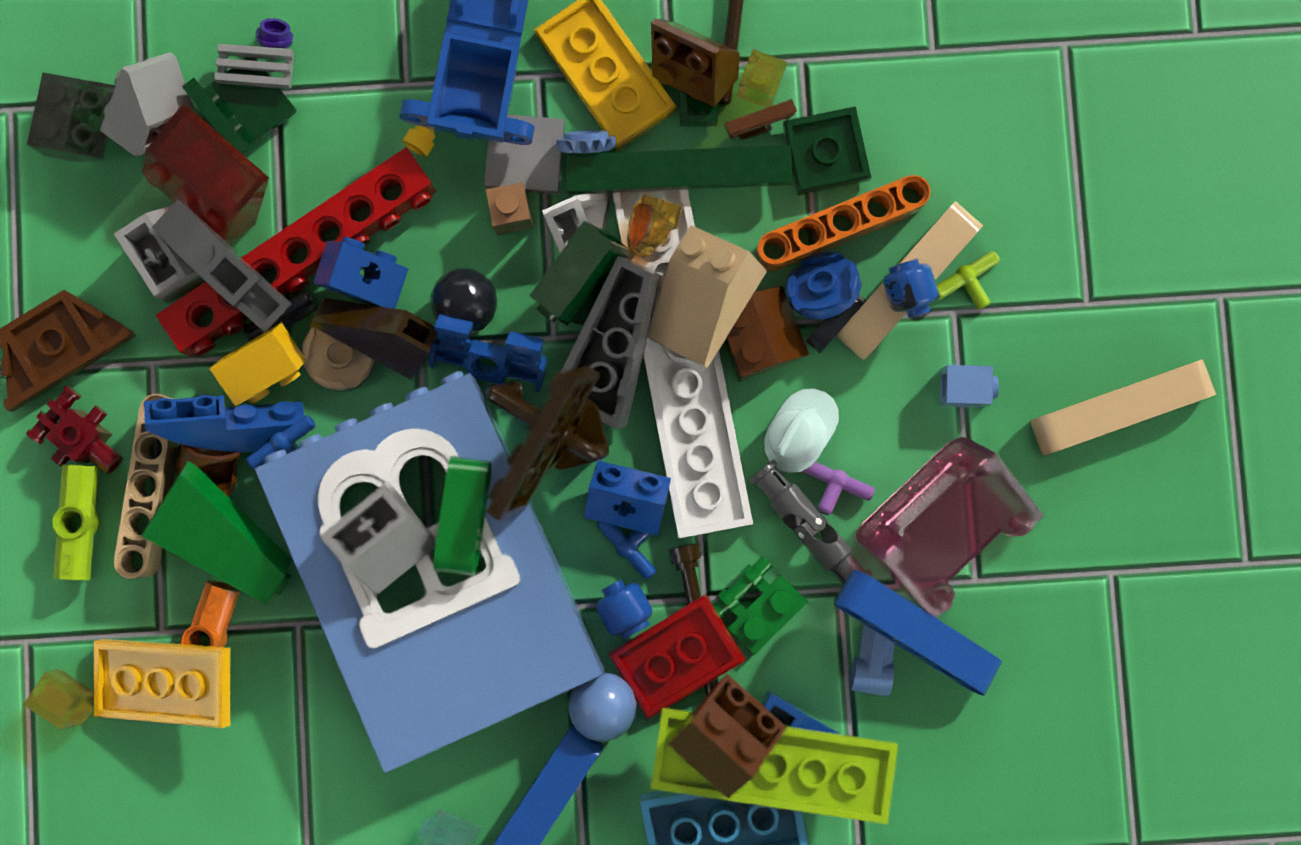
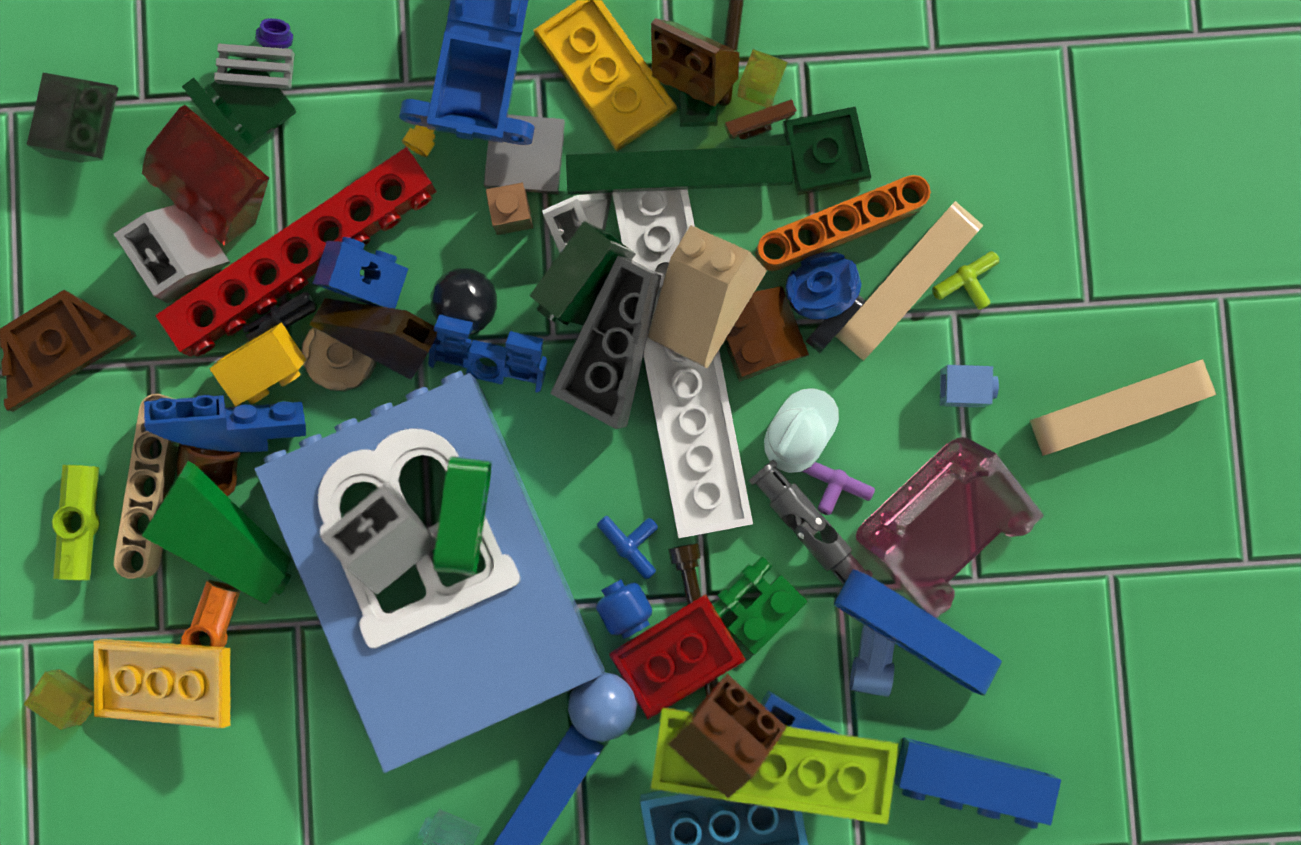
(76, 434): dark red piece -> none
(144, 102): light grey slope -> none
(221, 266): dark grey slope -> none
(282, 441): blue piece -> none
(560, 436): dark brown plate -> none
(585, 141): medium blue gear -> none
(627, 497): blue brick -> none
(651, 225): clear yellow rock -> none
(911, 287): blue head -> none
(977, 782): none -> blue brick

